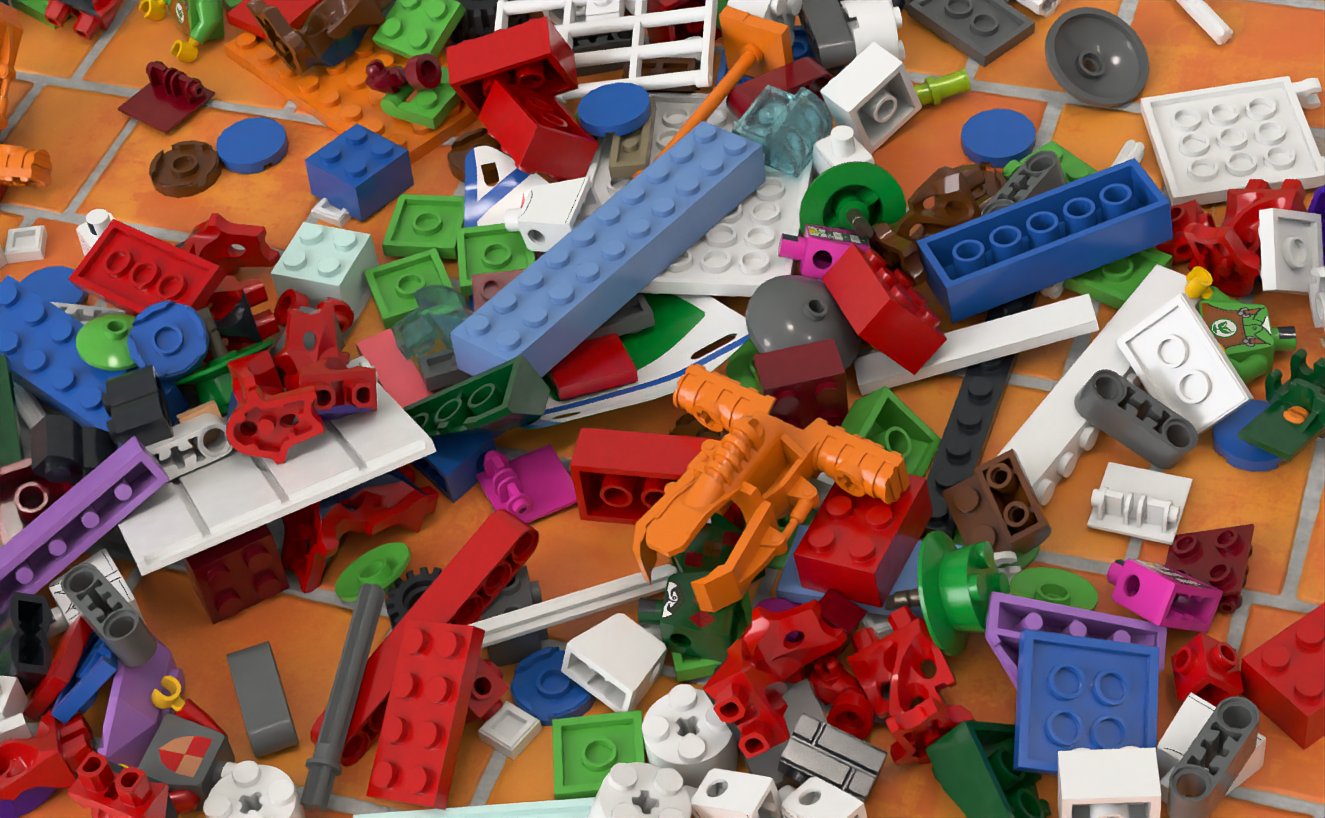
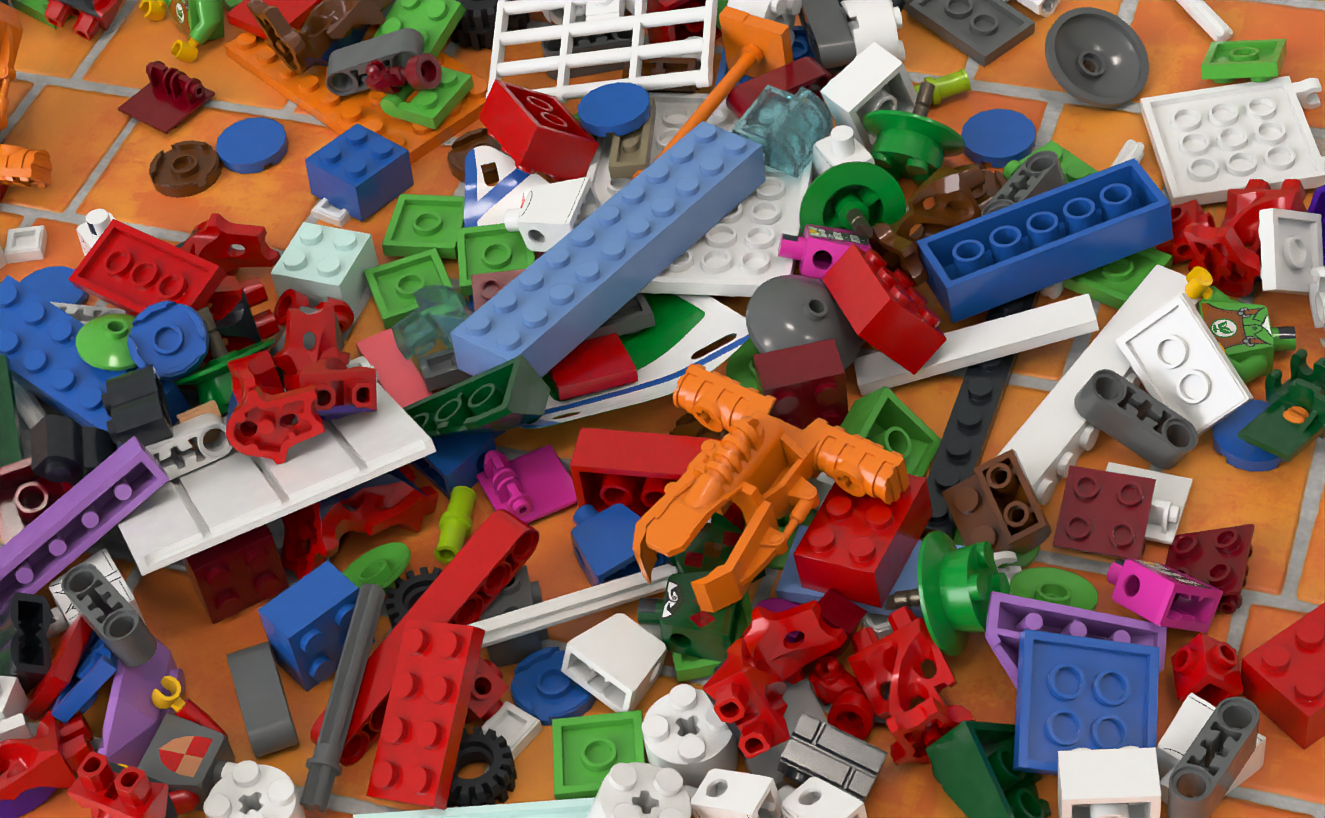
(311, 624): none -> blue brick
(348, 64): none -> dark grey beam
(455, 523): none -> lime pin
(494, 782): none -> black tyre
(522, 55): red brick -> none
(605, 543): none -> blue torso
(910, 142): none -> green piece
(1104, 513): none -> dark red hinge
(1244, 59): none -> bright green plate

